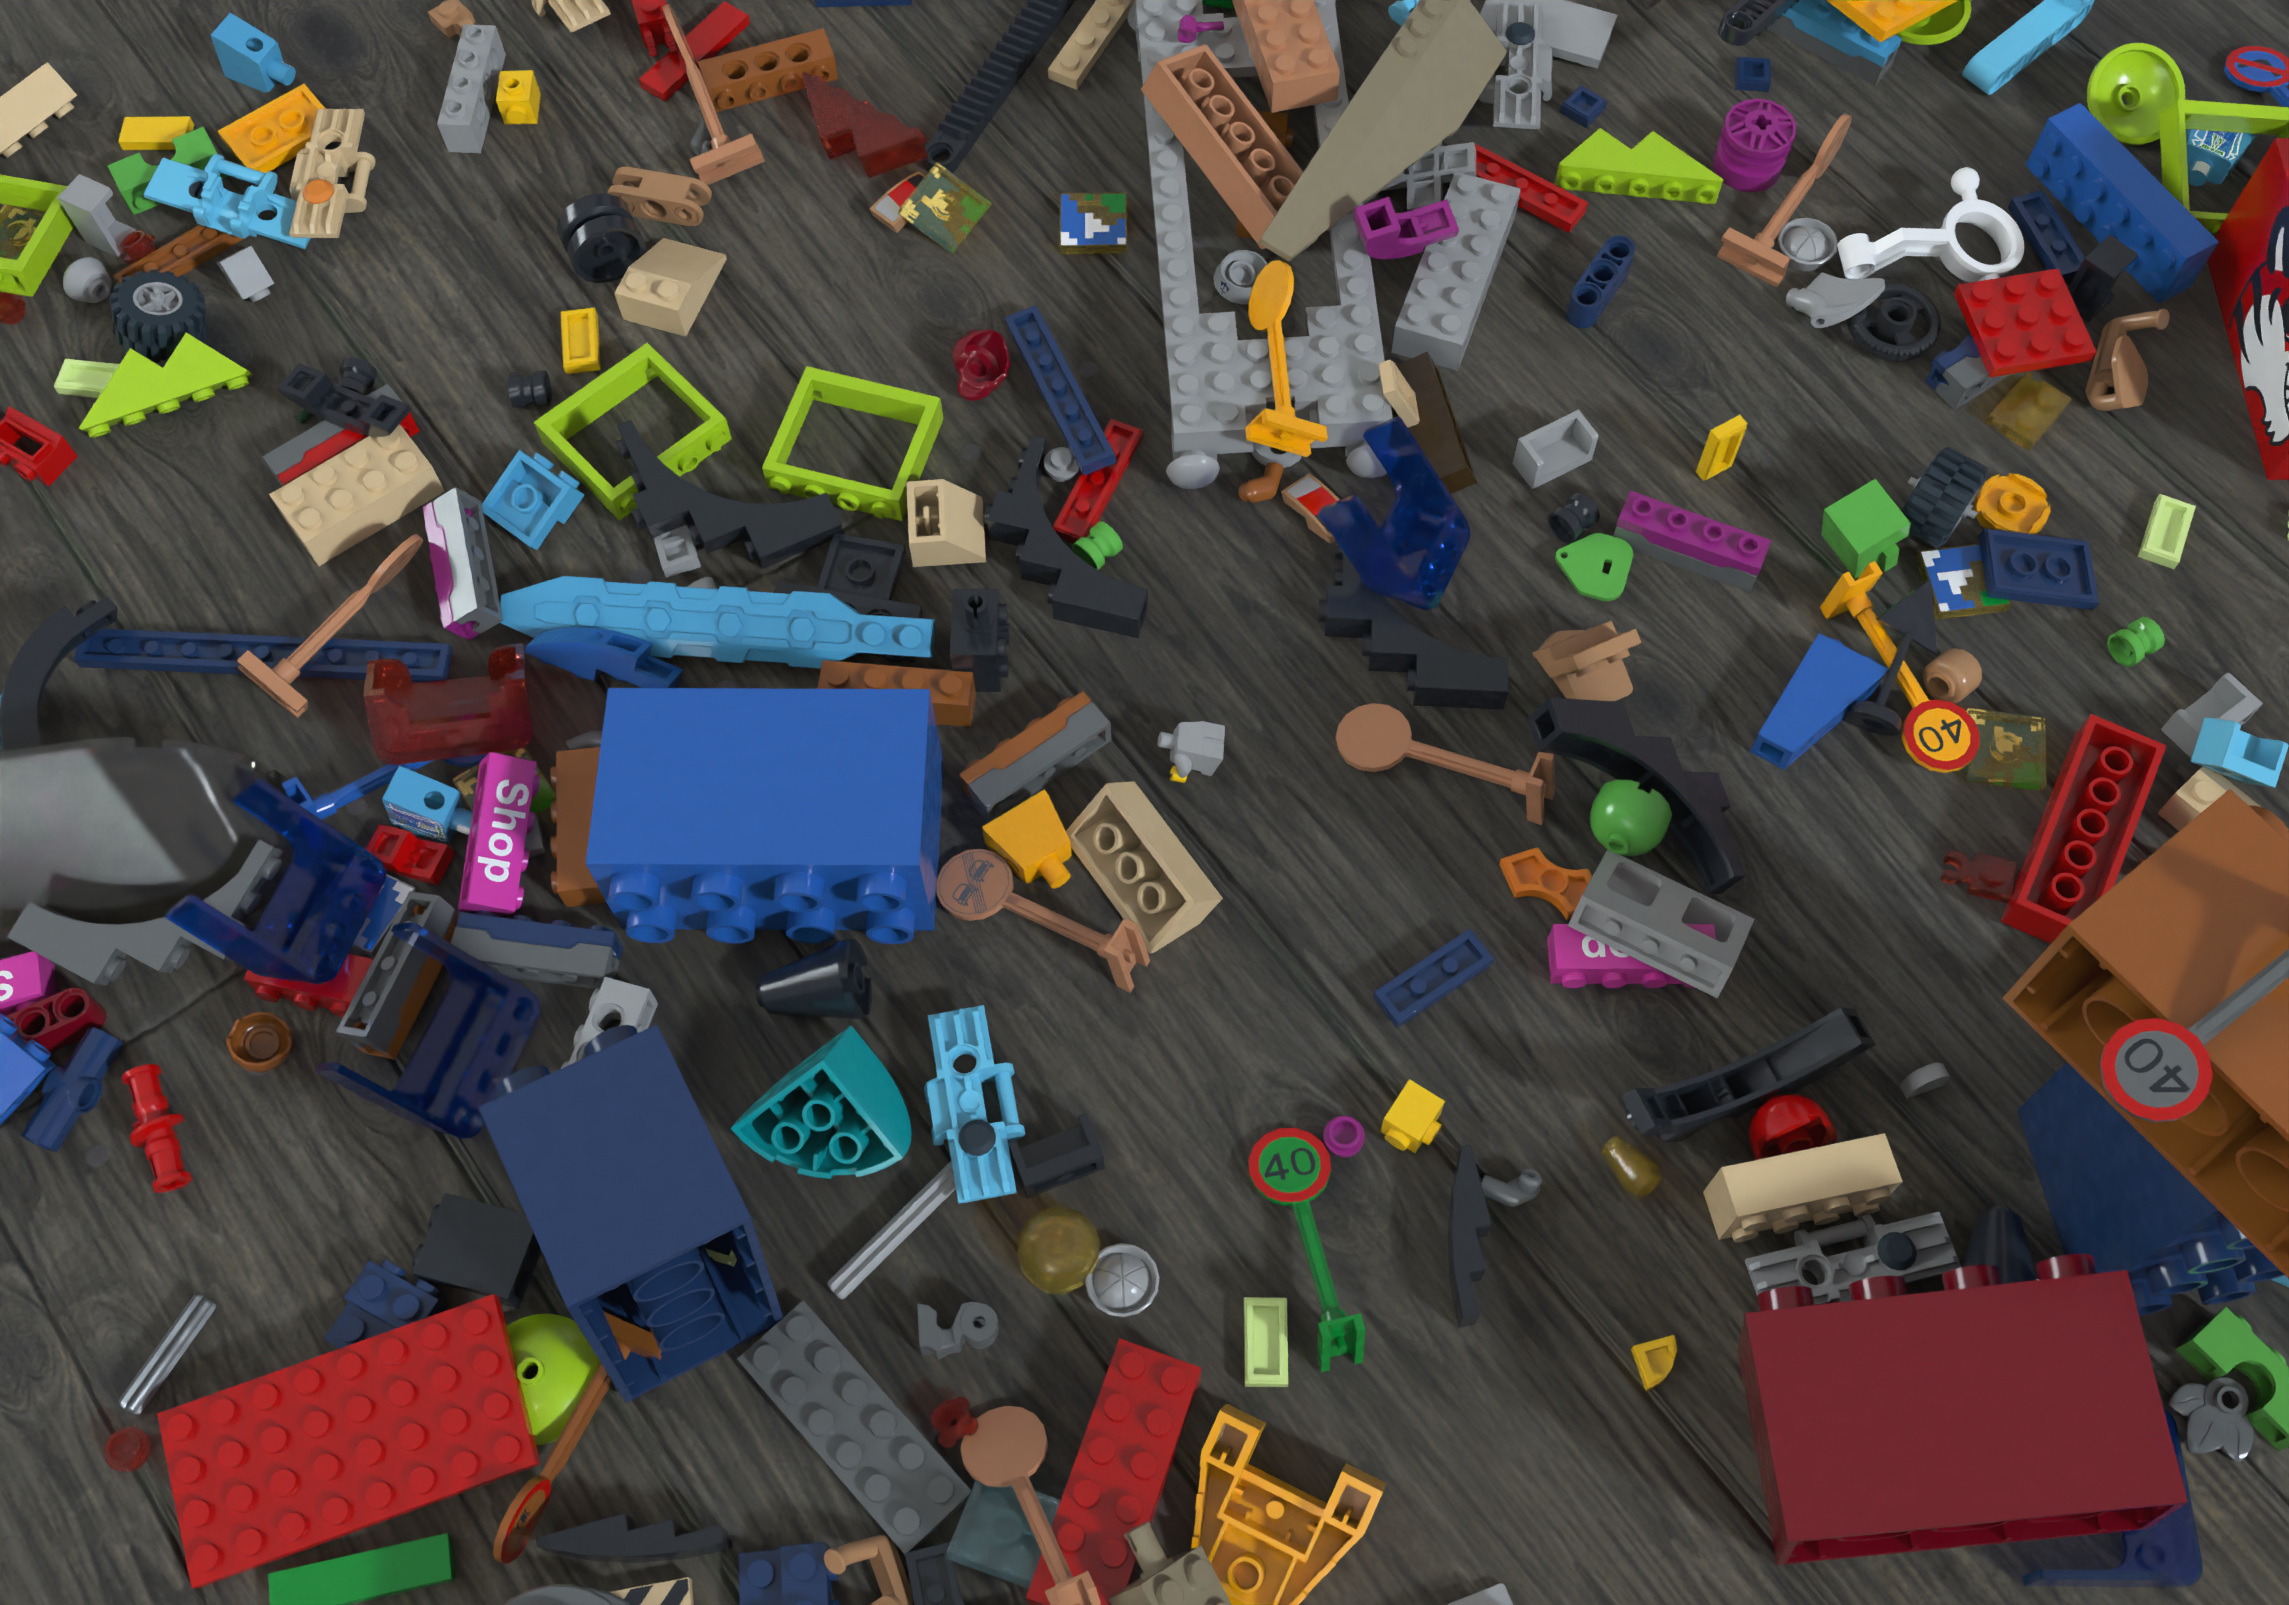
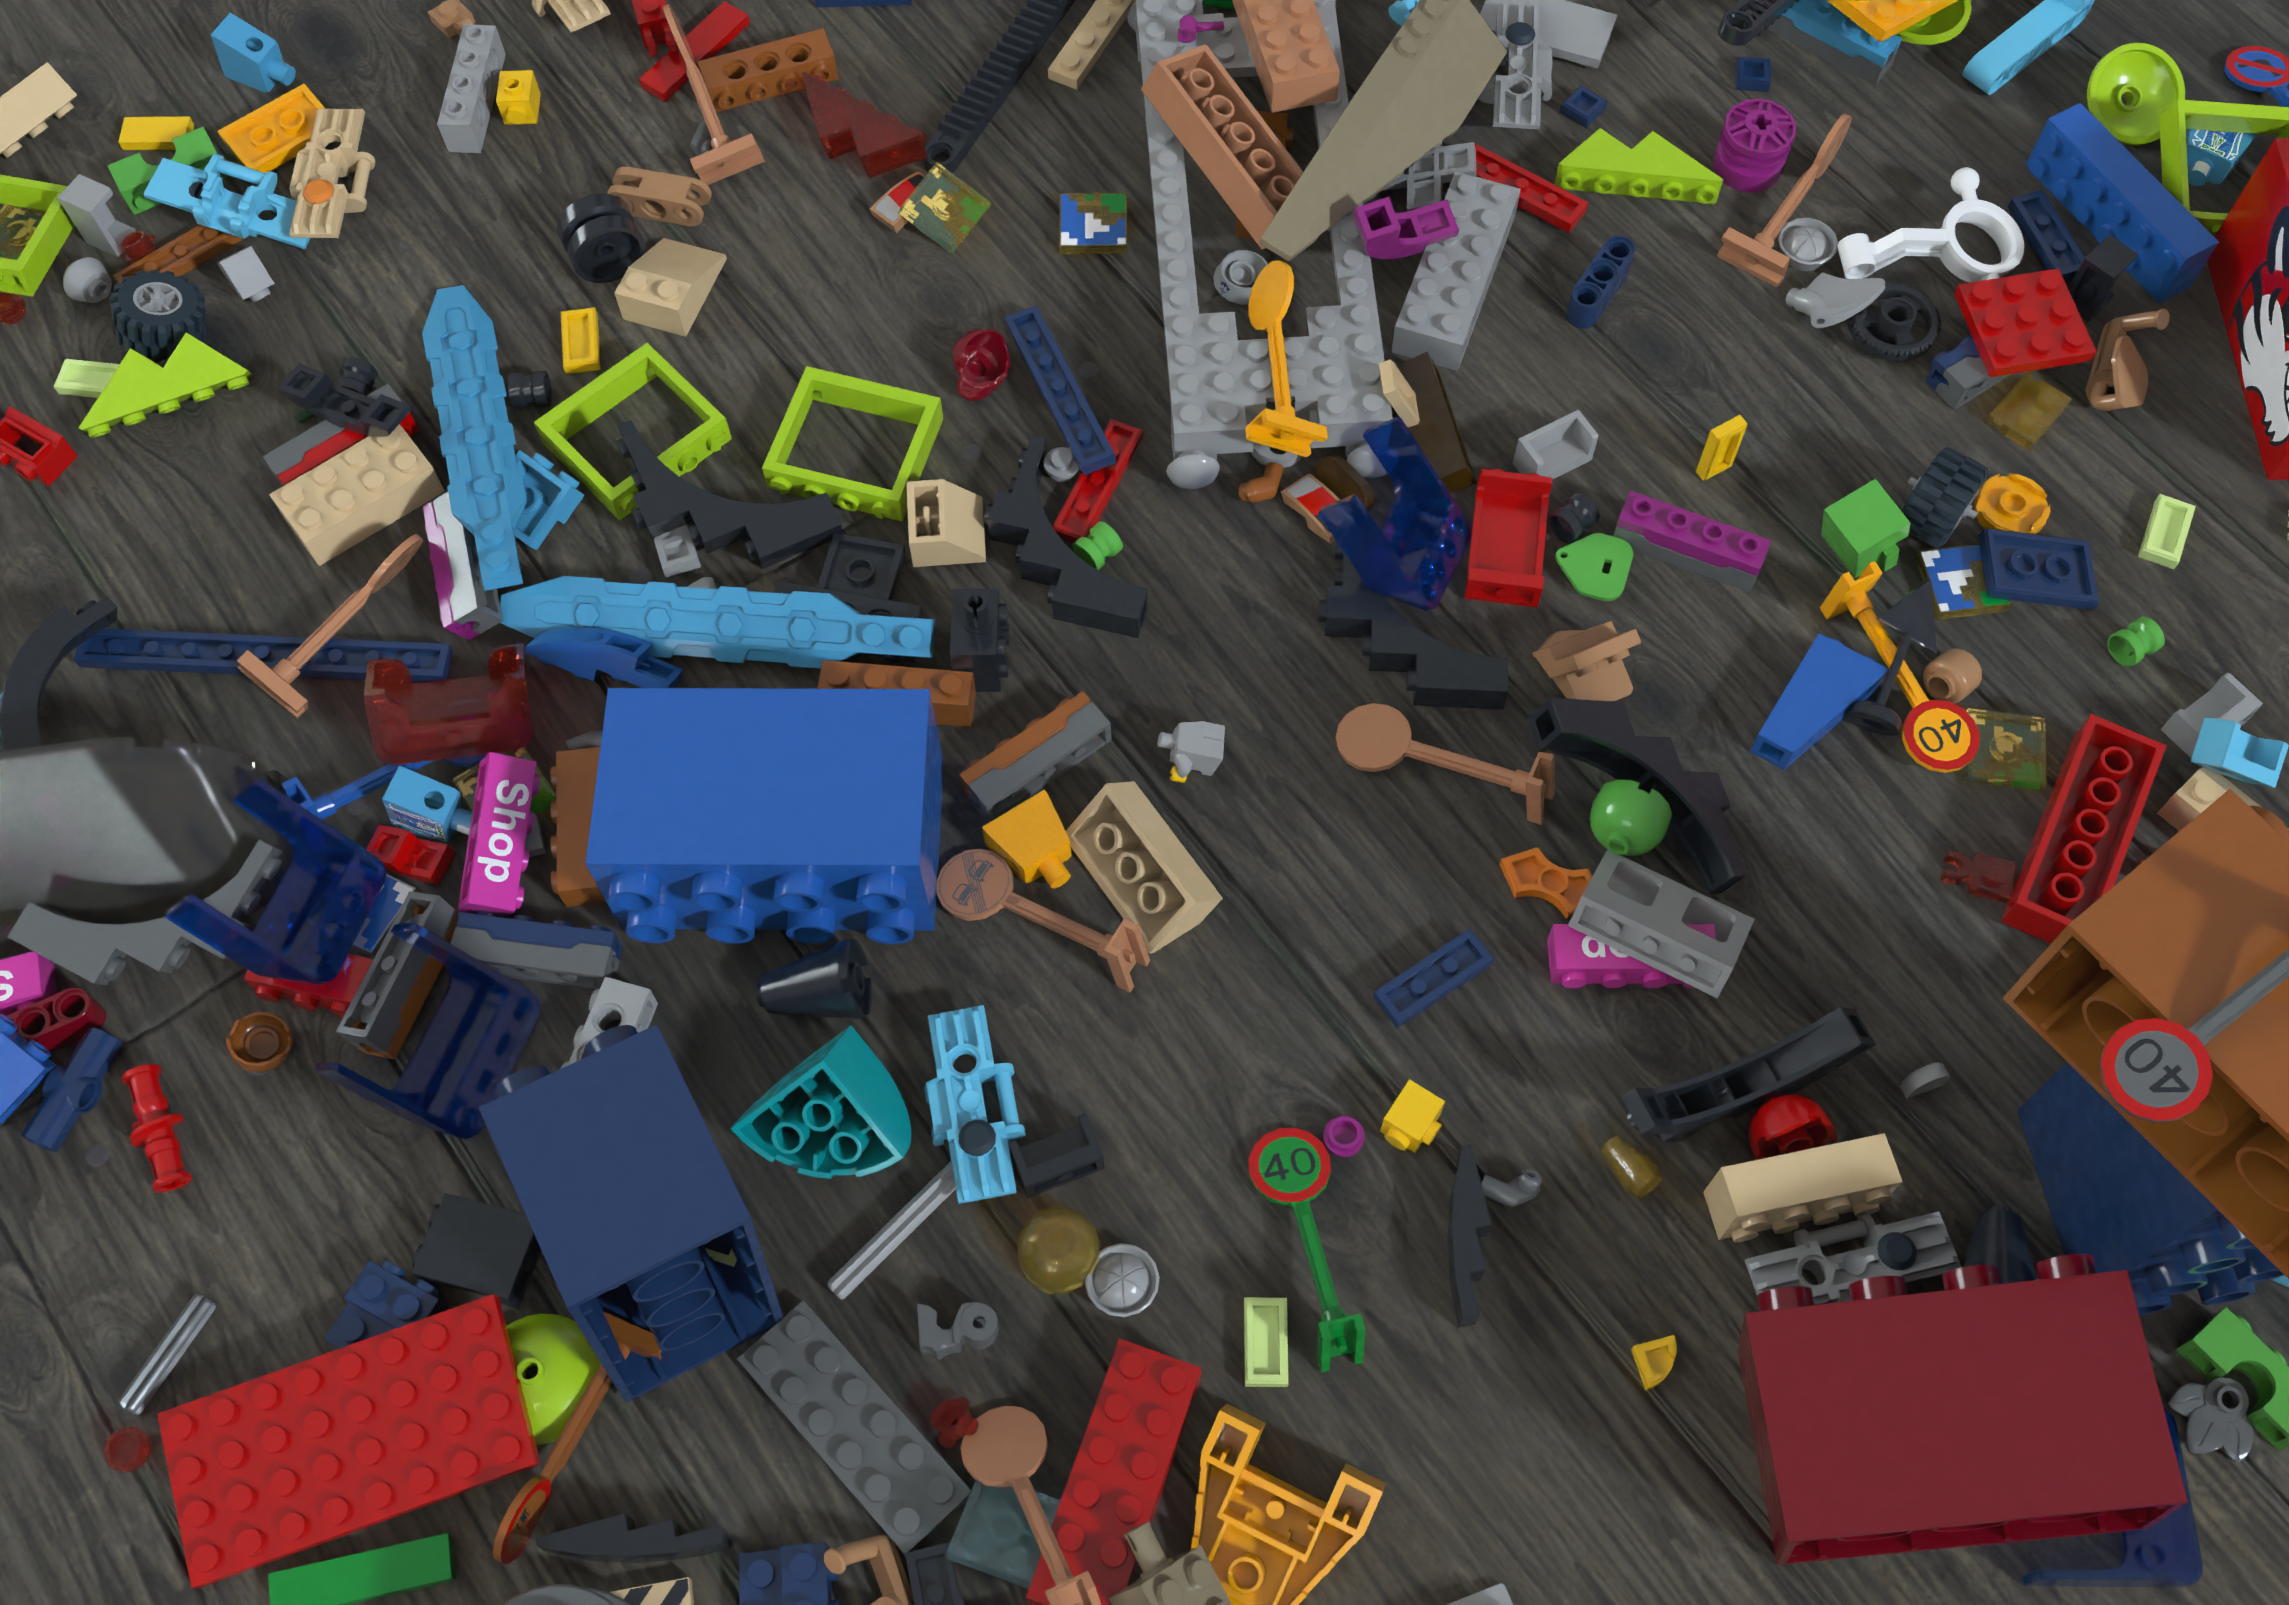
(476, 432): none -> dark azure plate
(1343, 479): none -> dark brown tile
(1508, 538): none -> red panel

